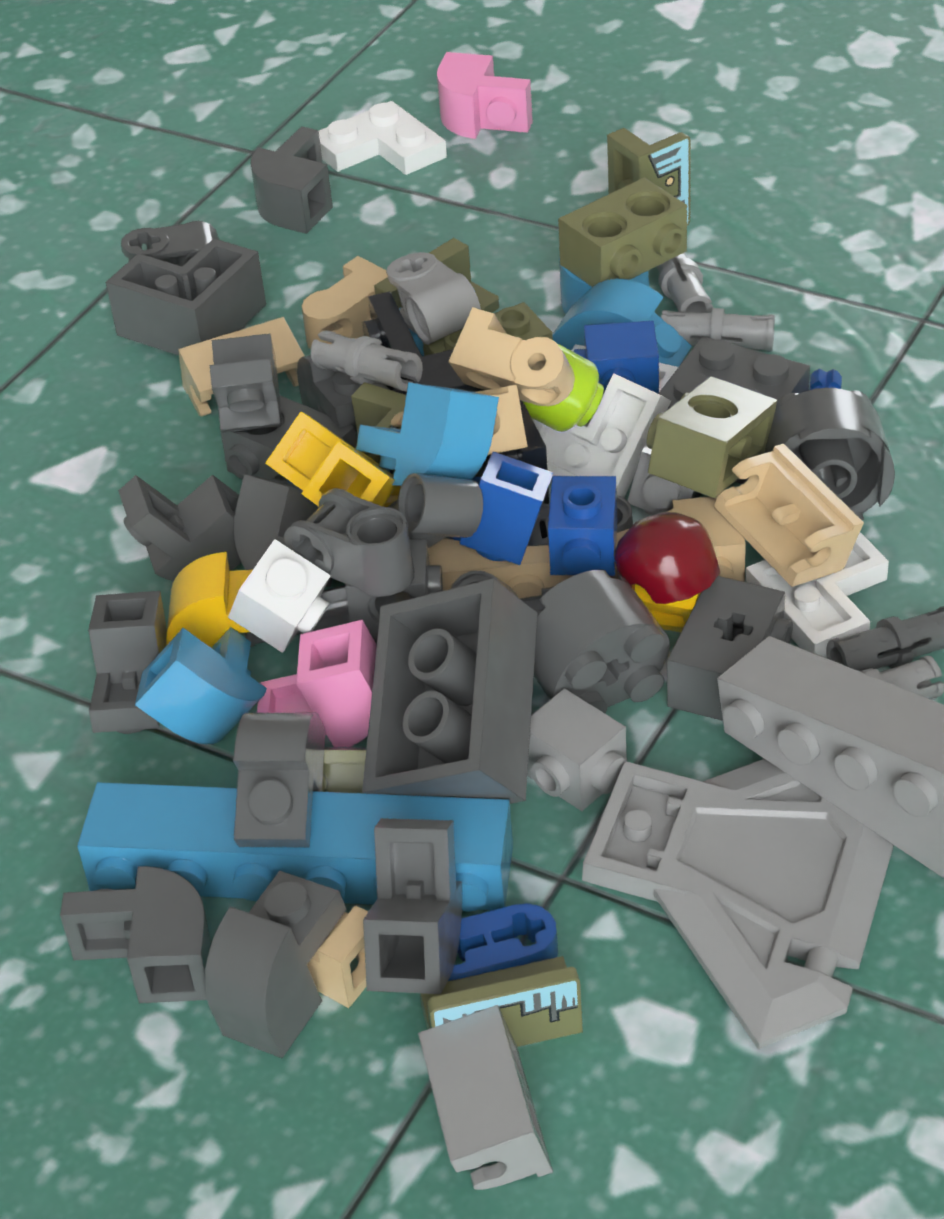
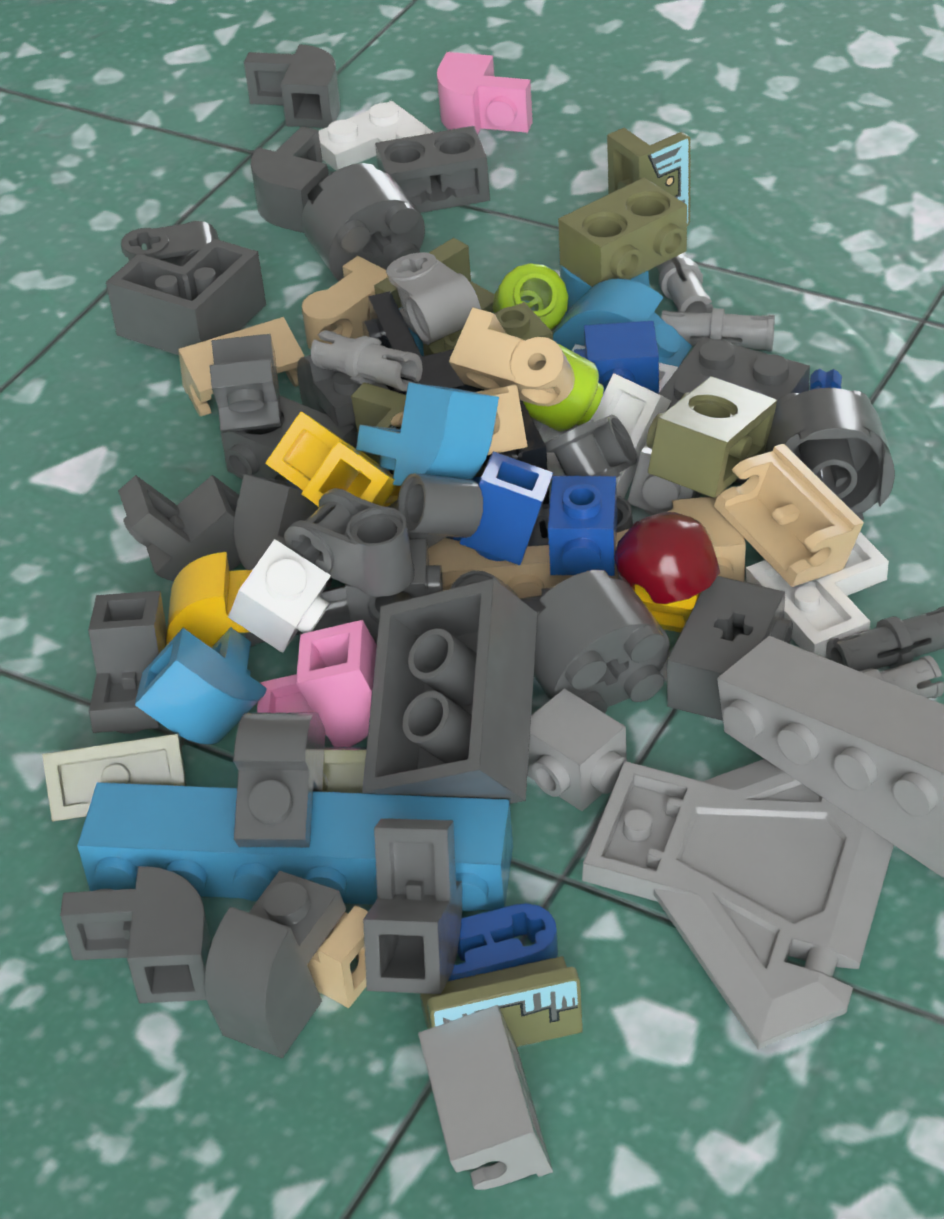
(74, 772): none -> panel
(298, 81): none -> dark grey brick
(362, 216): none -> dark grey brick
(438, 168): none -> dark grey brick
(540, 287): none -> lime head
(594, 449): none -> dark grey piece

